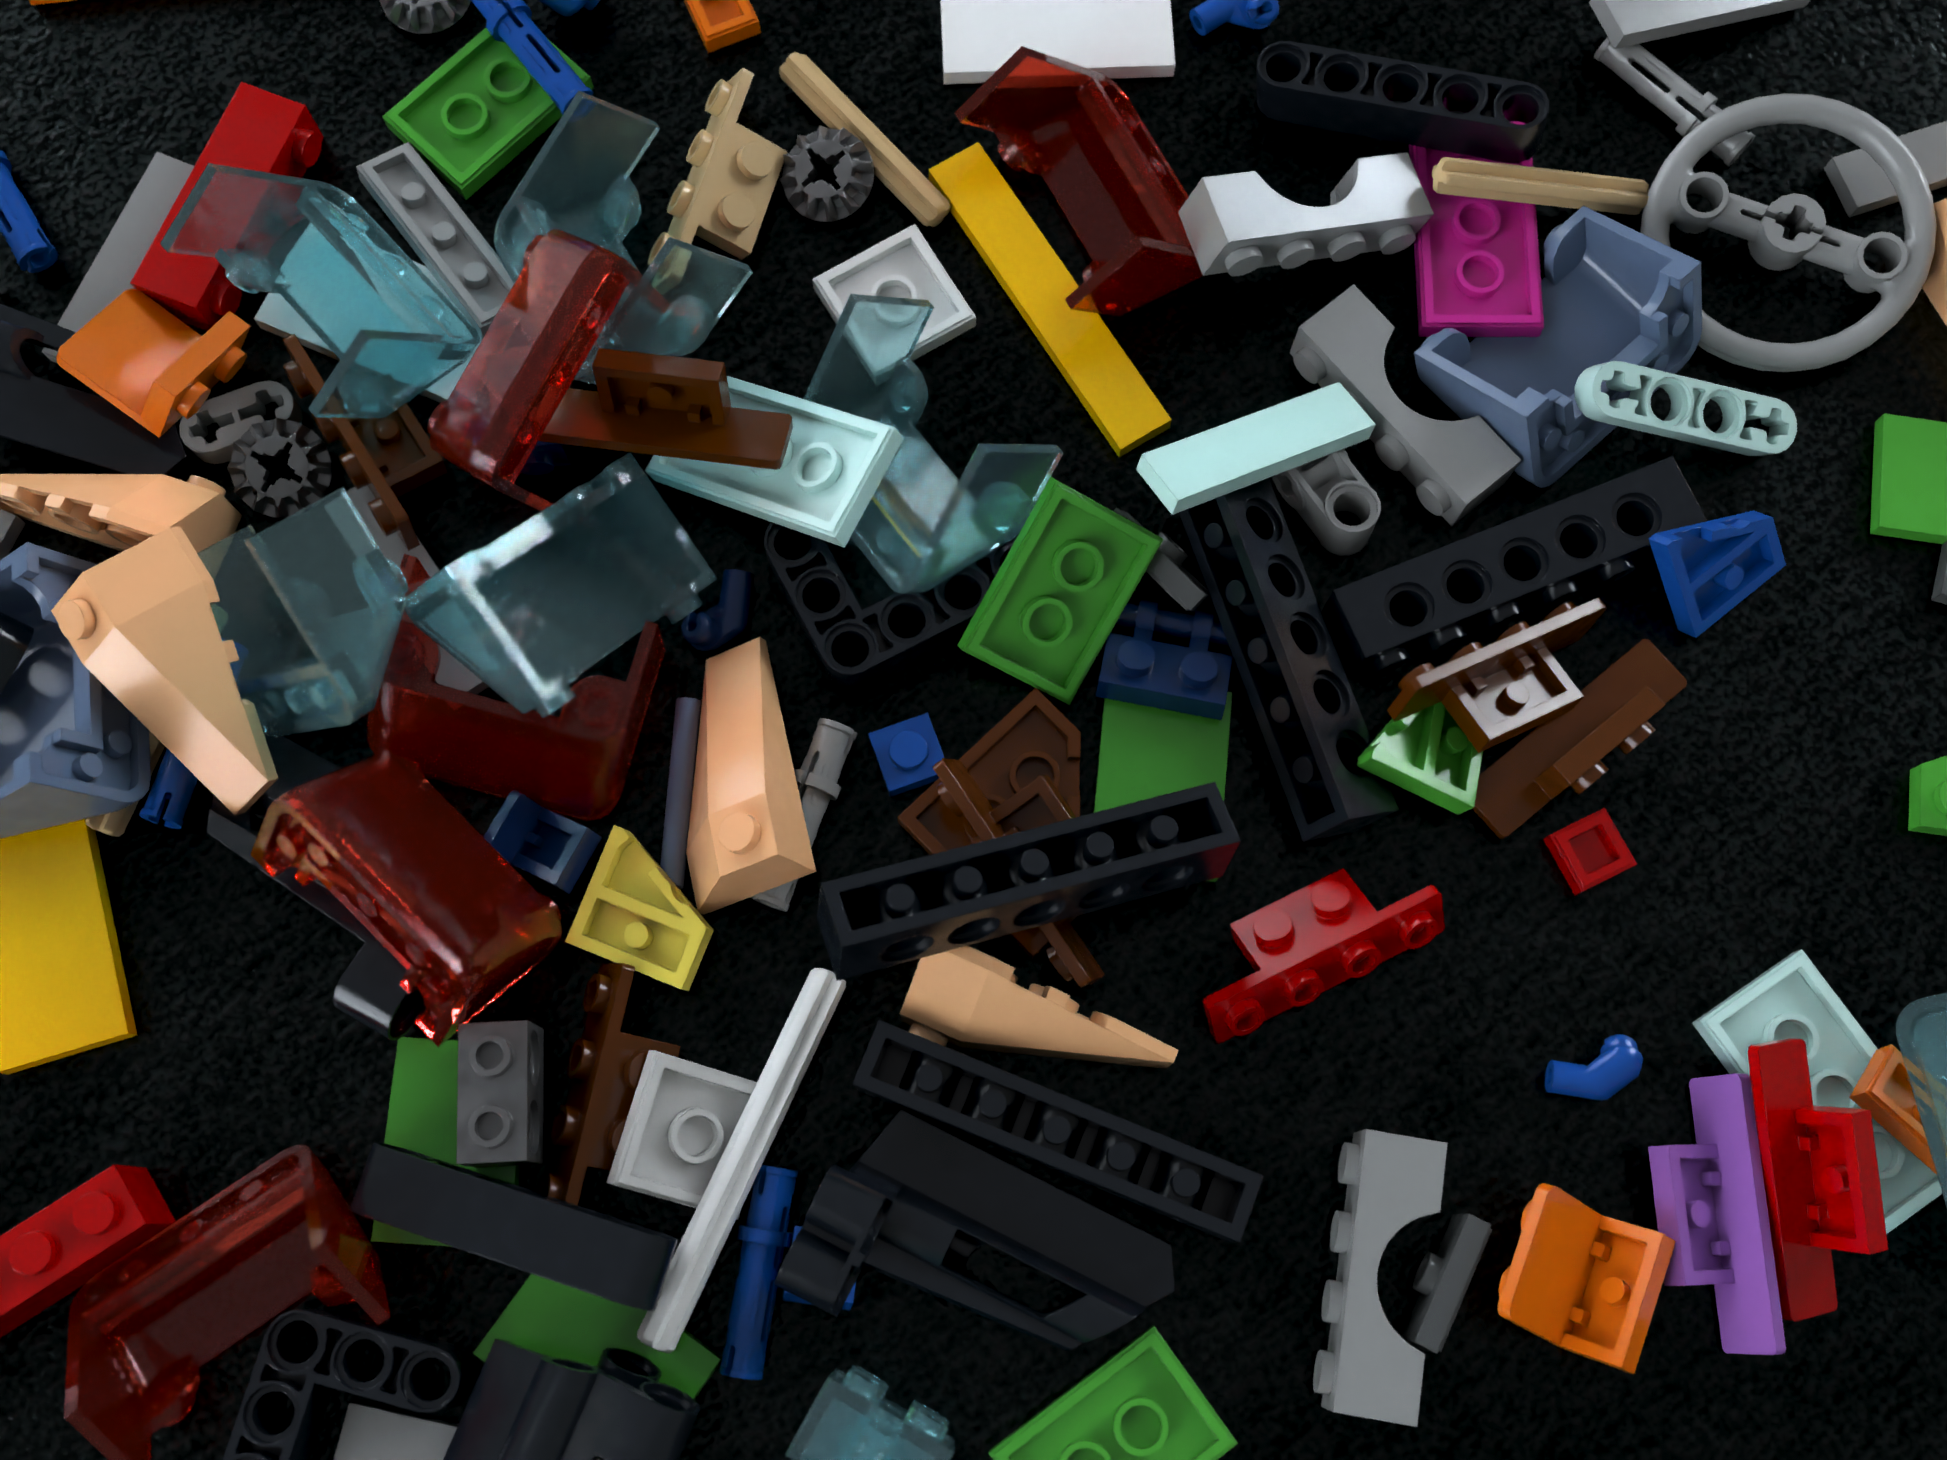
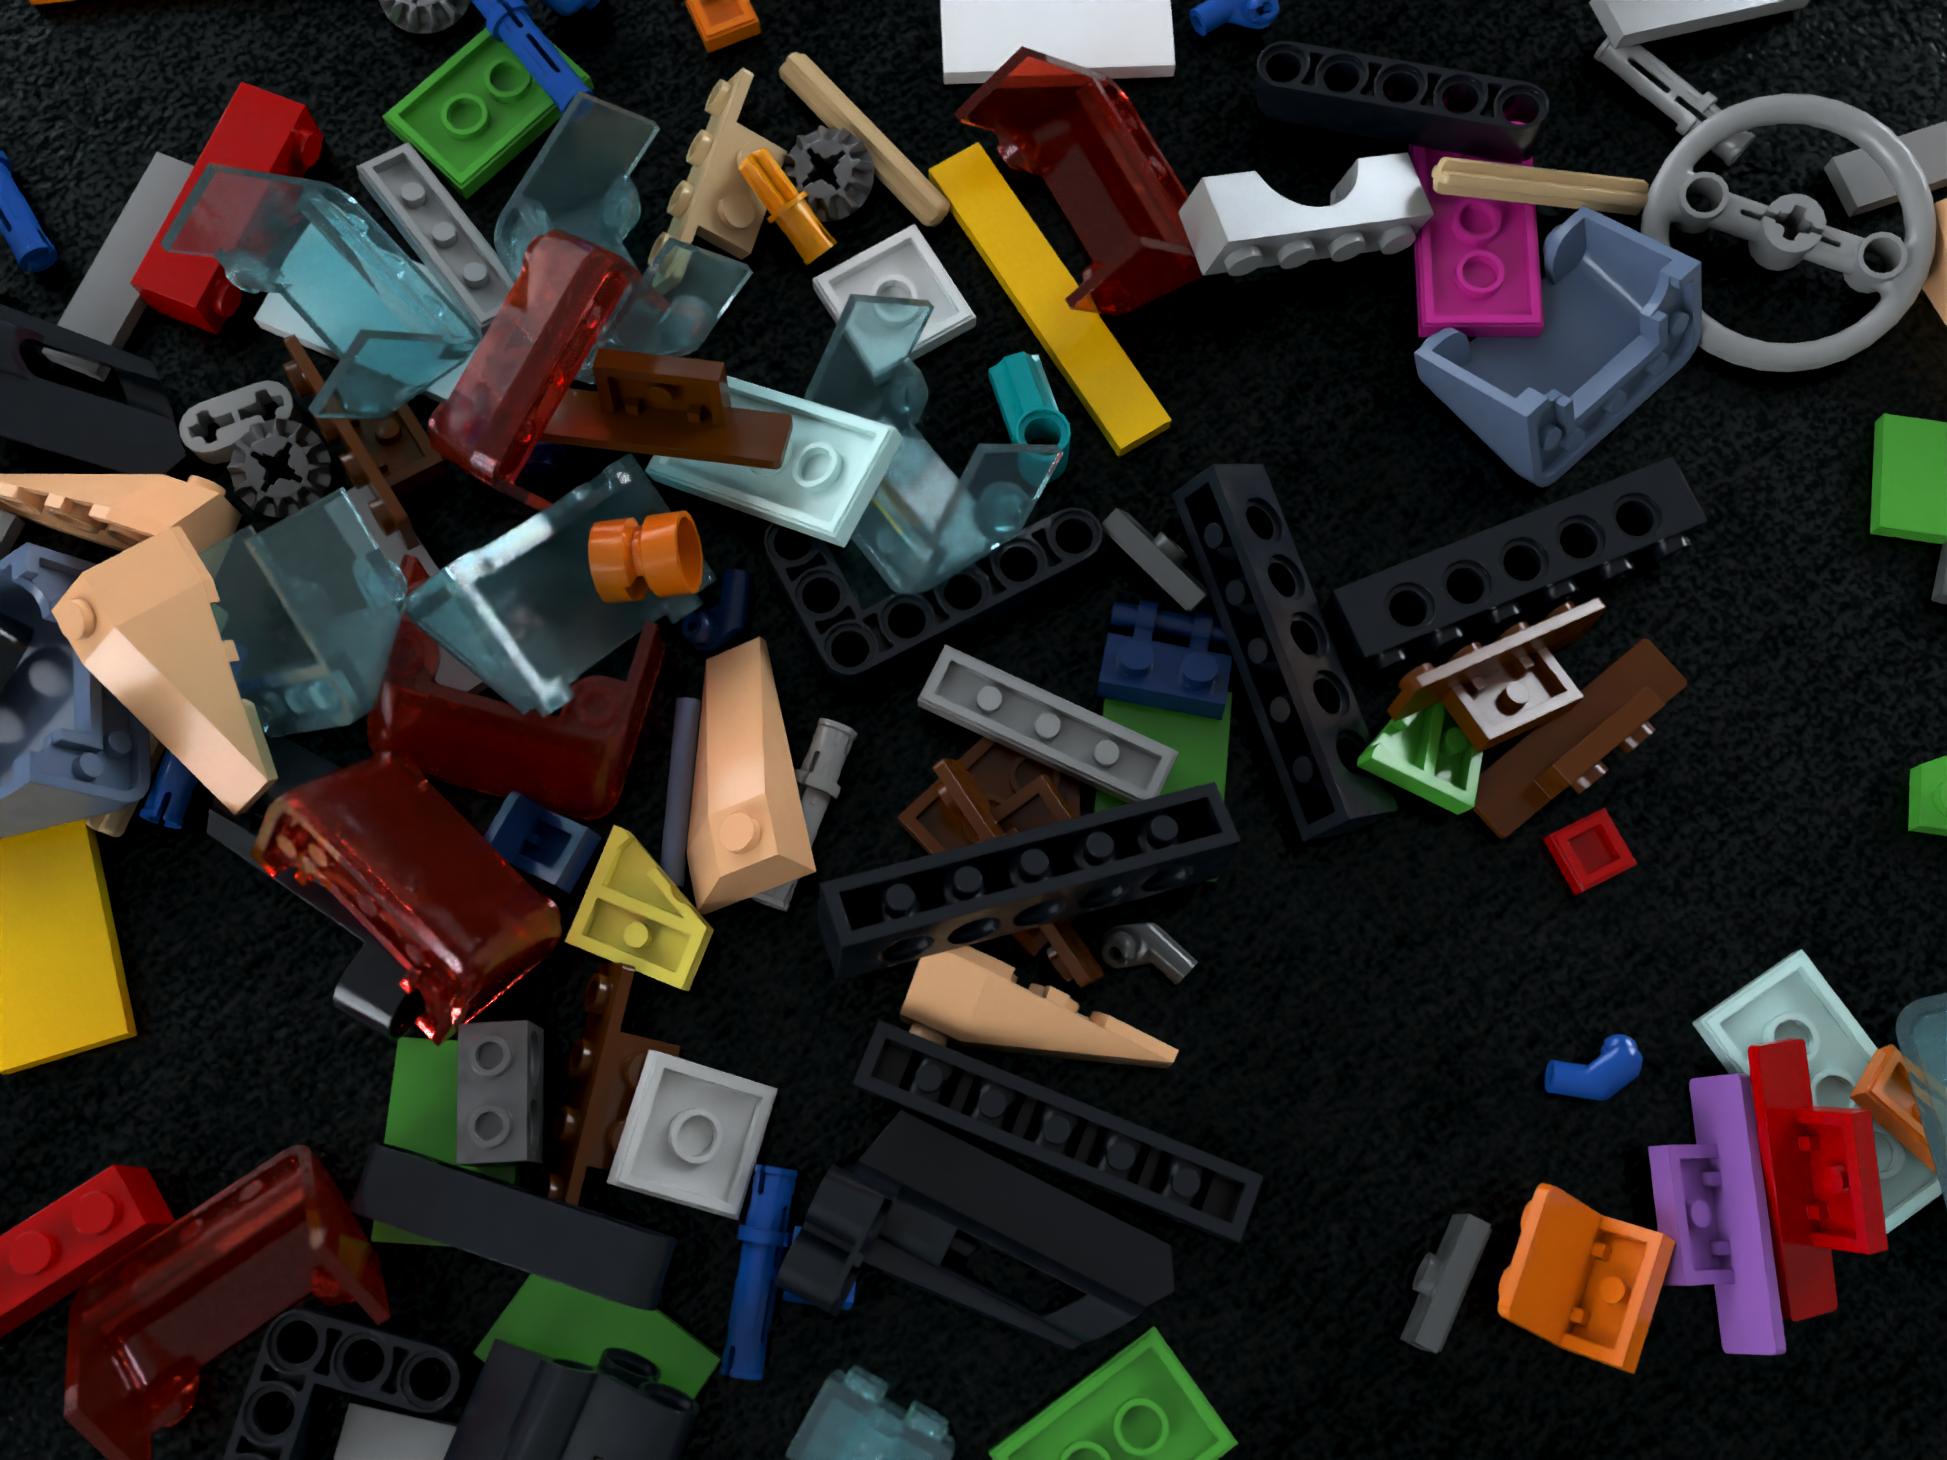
(152, 360): orange bracket -> none
(656, 556): none -> orange wheel
(741, 1160): white axle -> none
(786, 205): none -> light orange axle
(907, 753): blue plate -> none
(1029, 404): none -> teal piece
(1046, 727): none -> light grey tile
(1059, 591): bright green tile -> none
(1144, 945): none -> dark grey arm
(1254, 447): light aqua tile -> none
(1314, 944): red bracket -> none
(1327, 488): light grey piece -> none
(1367, 1362): light grey arch -> none
(1446, 461): light grey arch -> none
(1687, 406): light aqua beam -> none
(1715, 566): blue wing -> none

